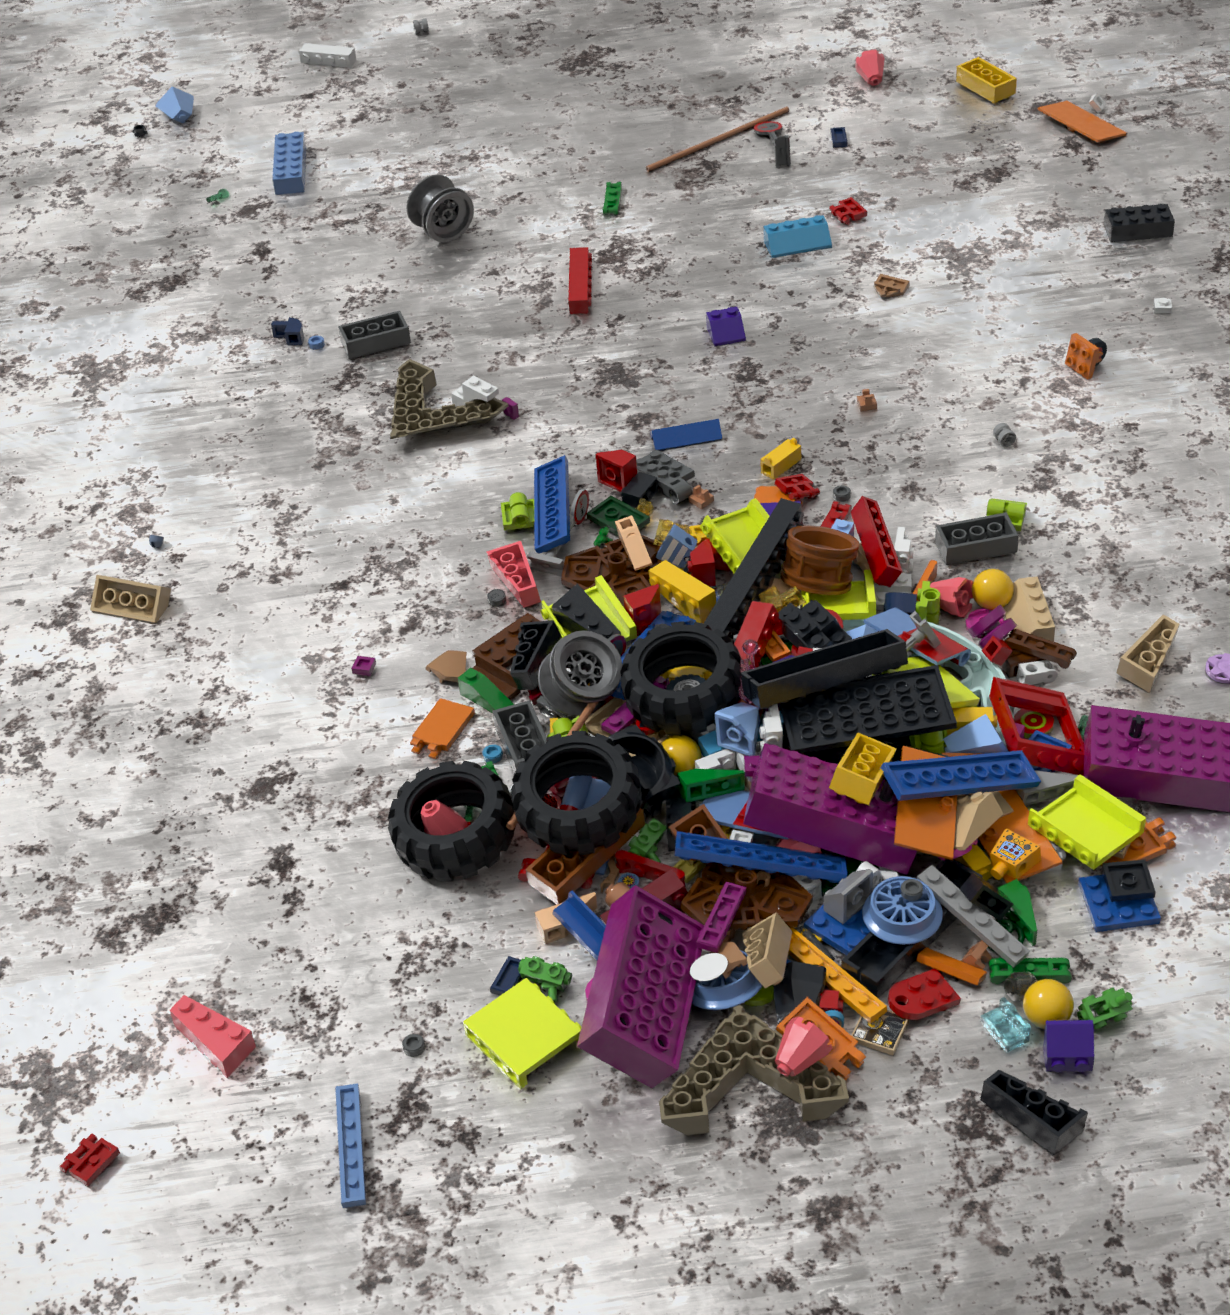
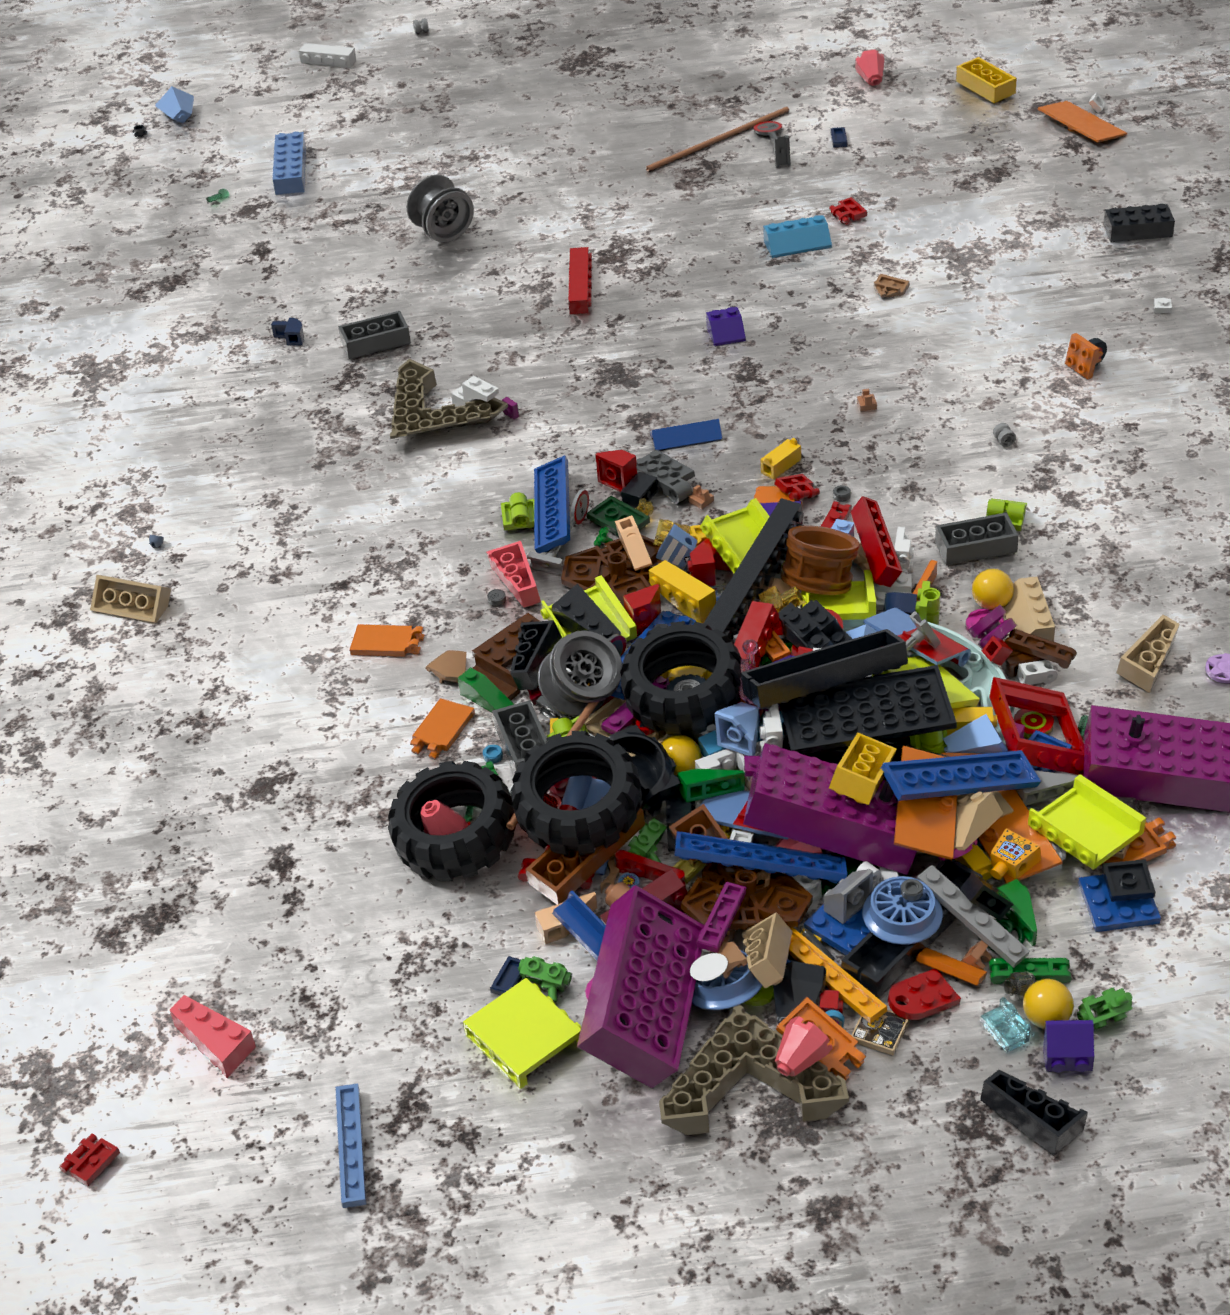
(316, 342): medium blue tile -> none
(363, 665): magenta plate -> none
(386, 640): none -> orange tile
(413, 1045): dark grey tile -> none
(612, 198): green plate -> none
(955, 595): coral cone -> none

